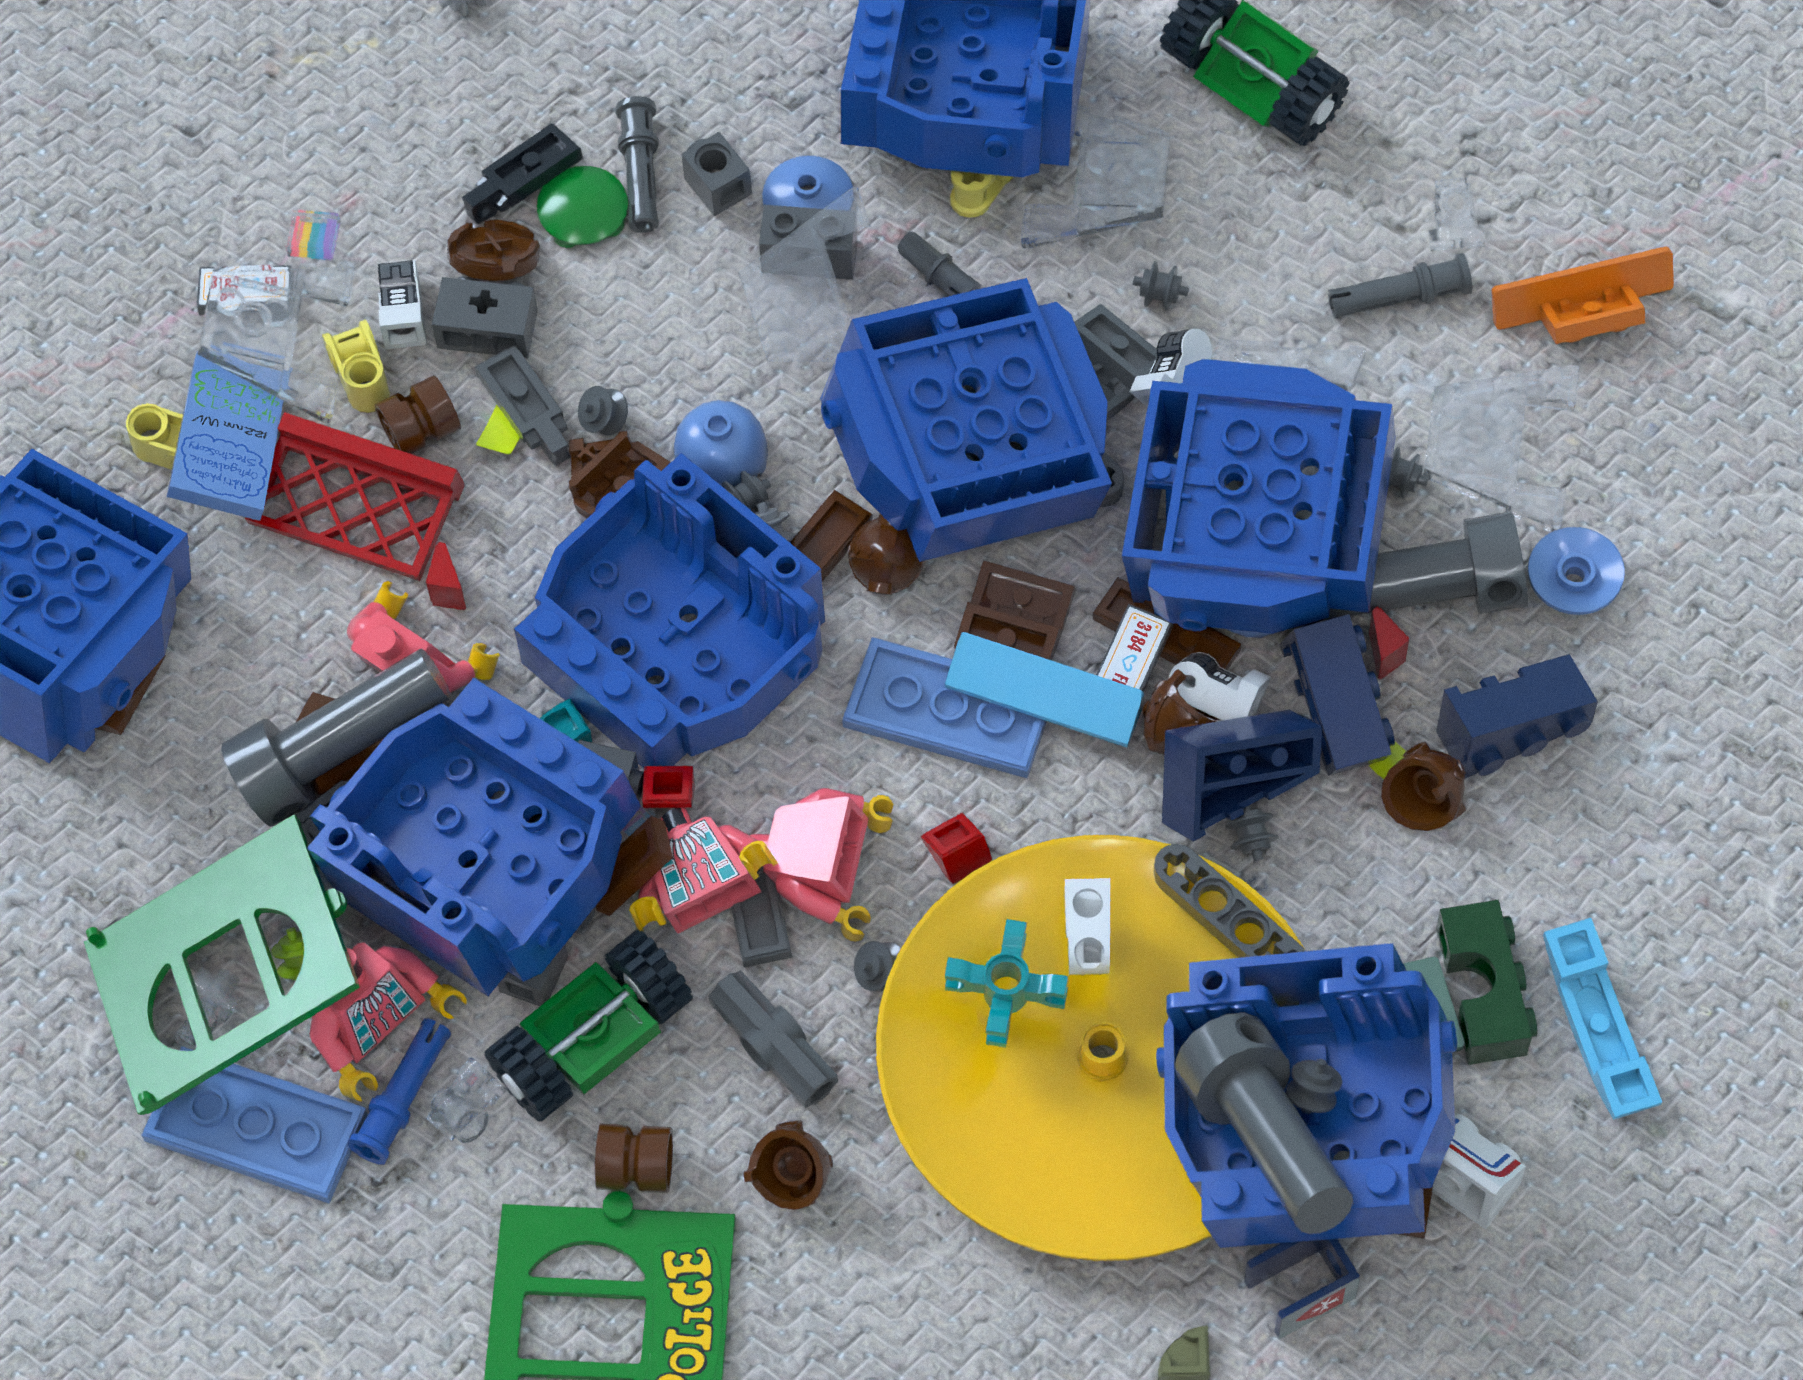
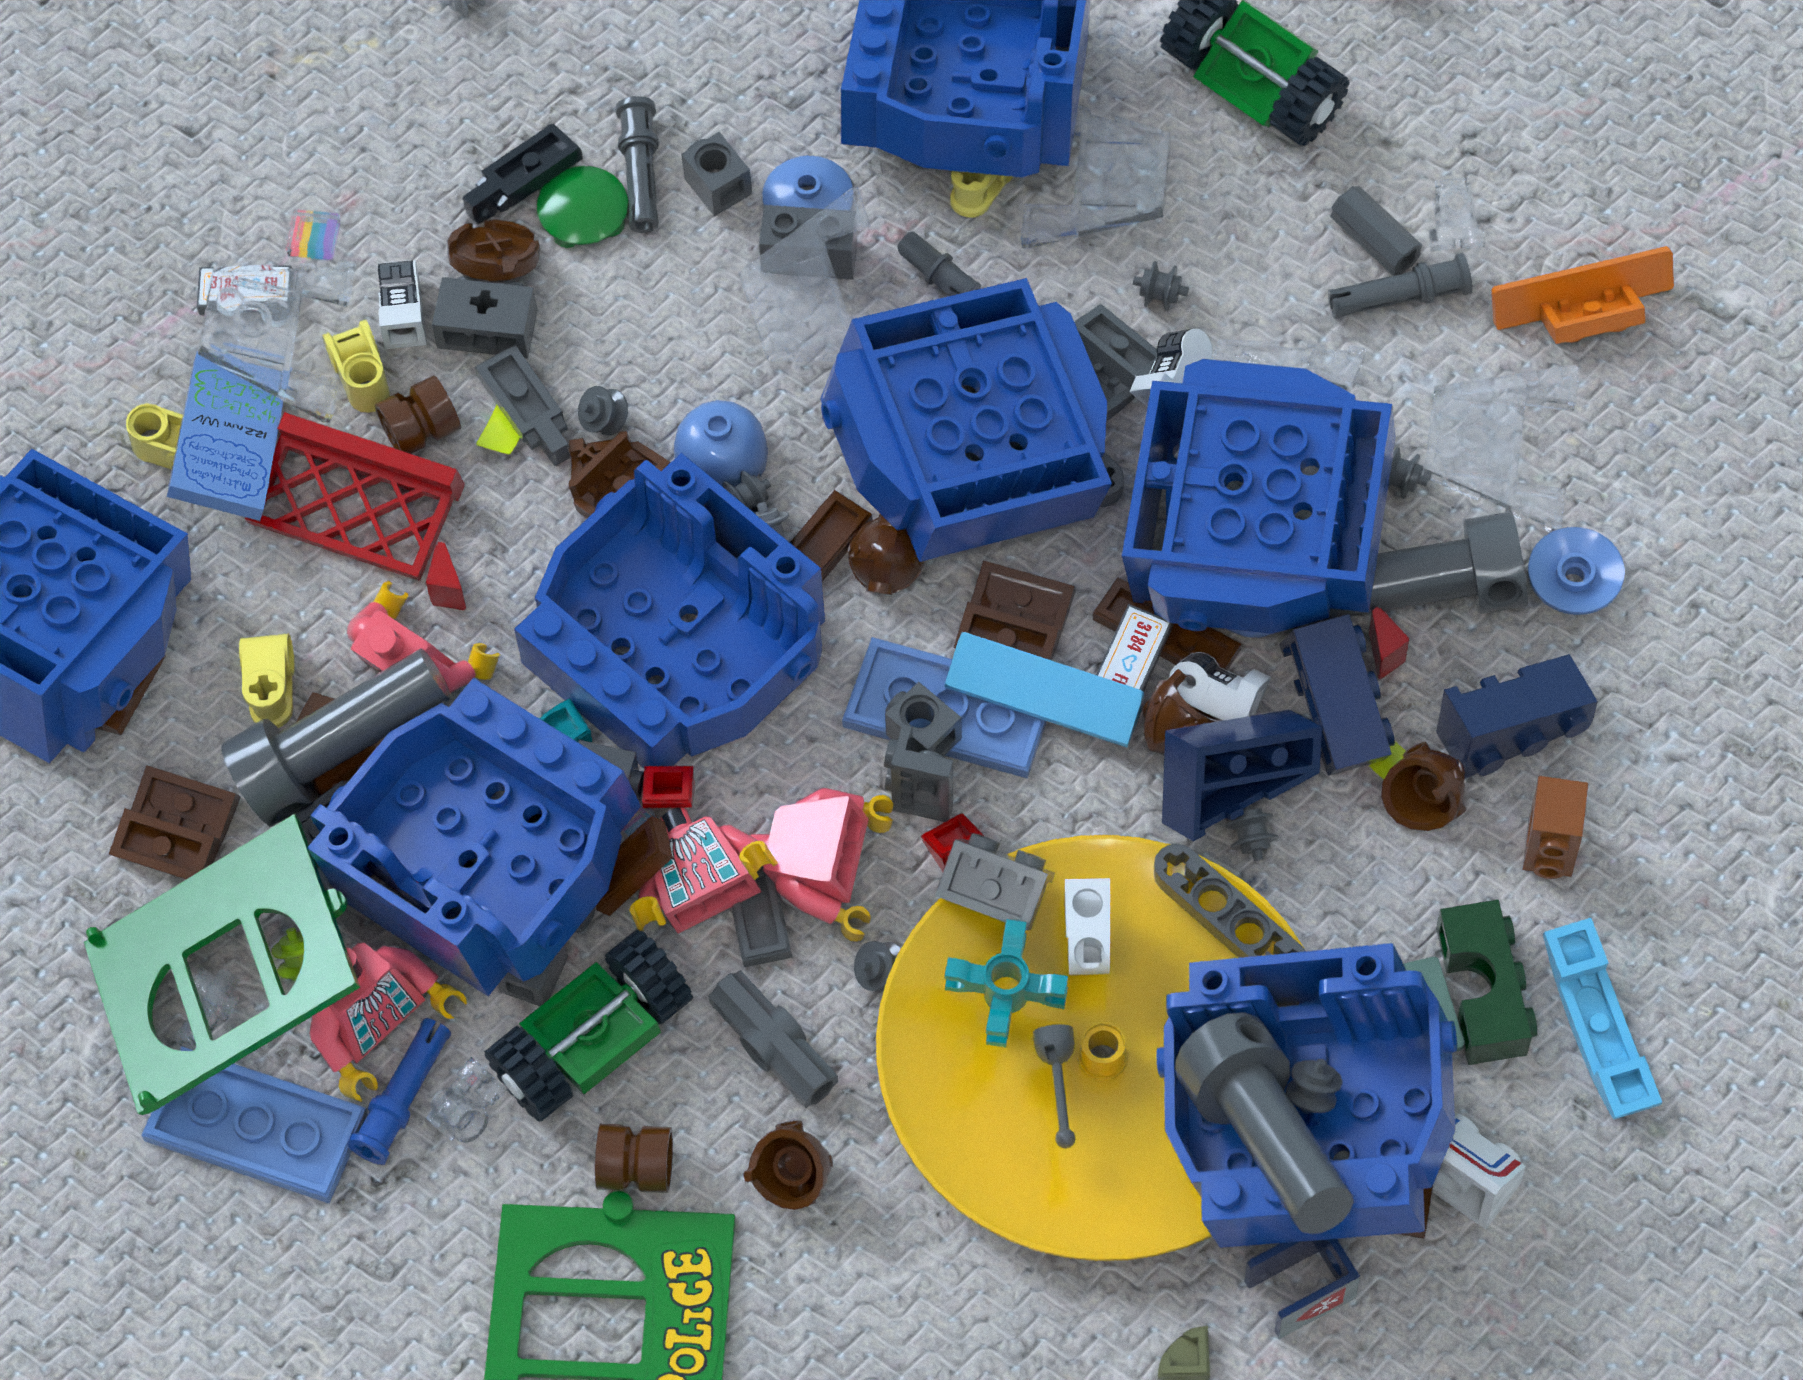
(174, 824): none -> reddish brown slope
(267, 677): none -> light yellow piece
(918, 780): none -> dark grey bracket
(921, 703): none -> dark grey brick
(994, 881): none -> bracket
(1055, 1046): none -> dark grey hinge
(1376, 230): none -> dark grey axle
(1555, 827): none -> dark orange brick

